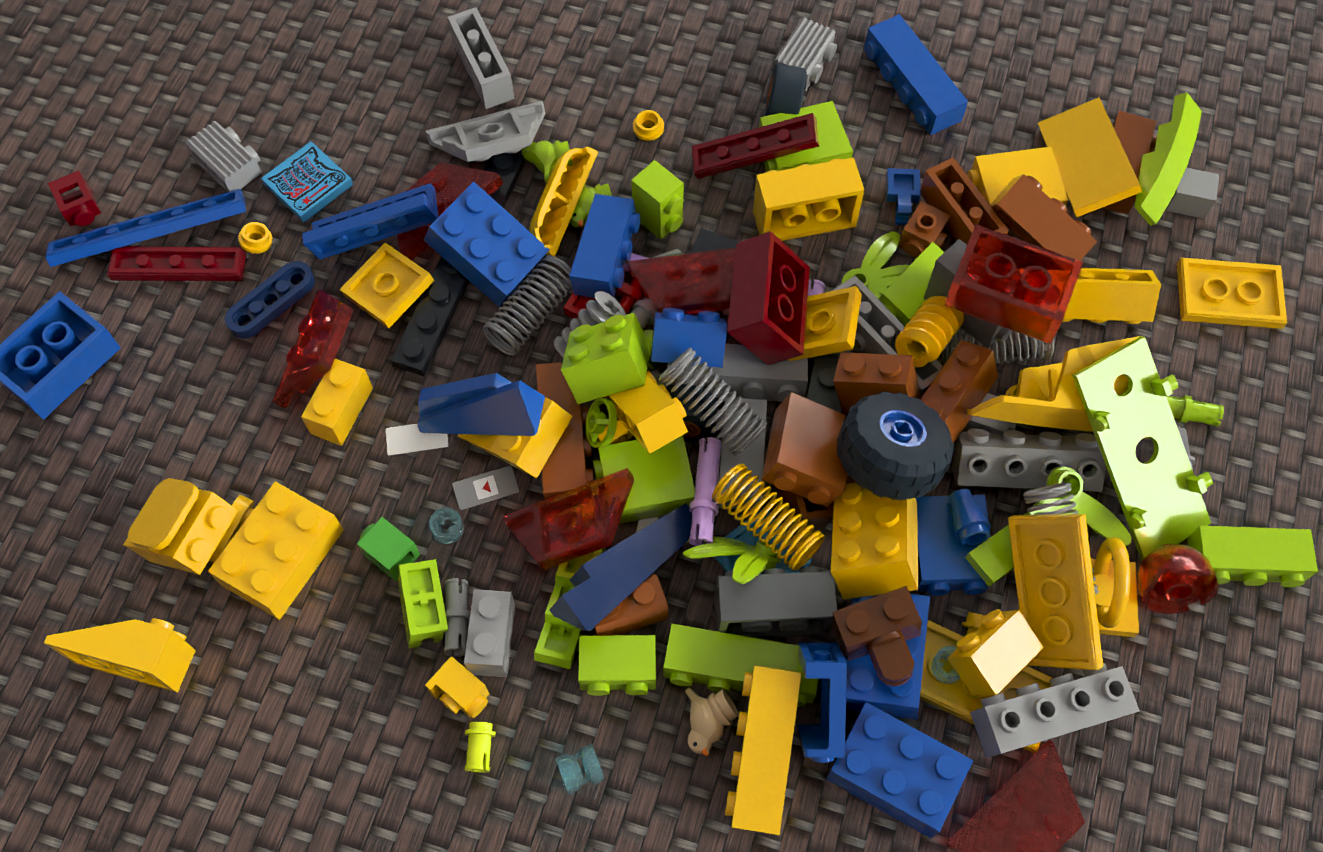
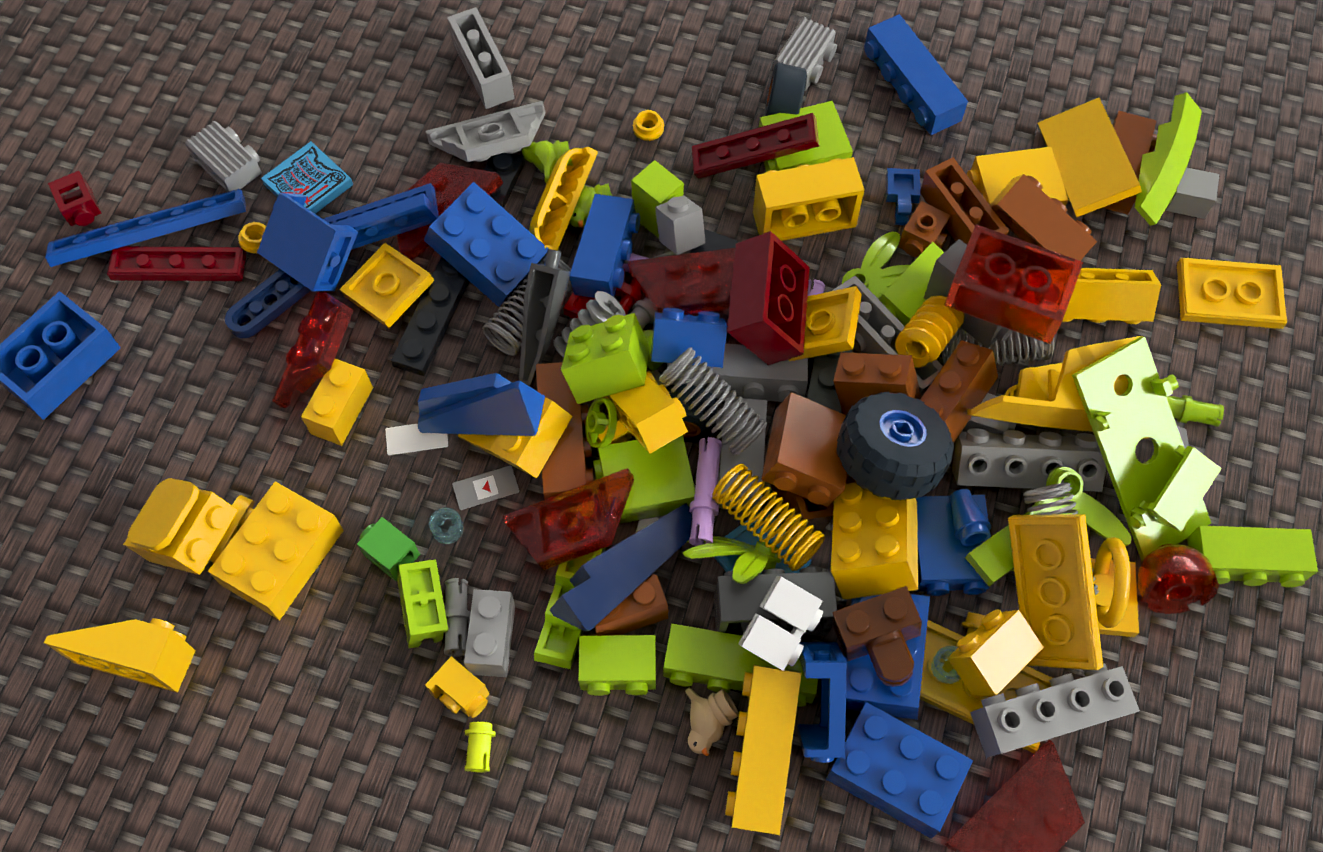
(306, 244): none -> blue panel
(542, 308): none -> dark grey piece
(571, 771): clear light blue wheel -> none
(680, 224): none -> light grey brick
(792, 606): none -> white piece
(1183, 489): none -> hinge

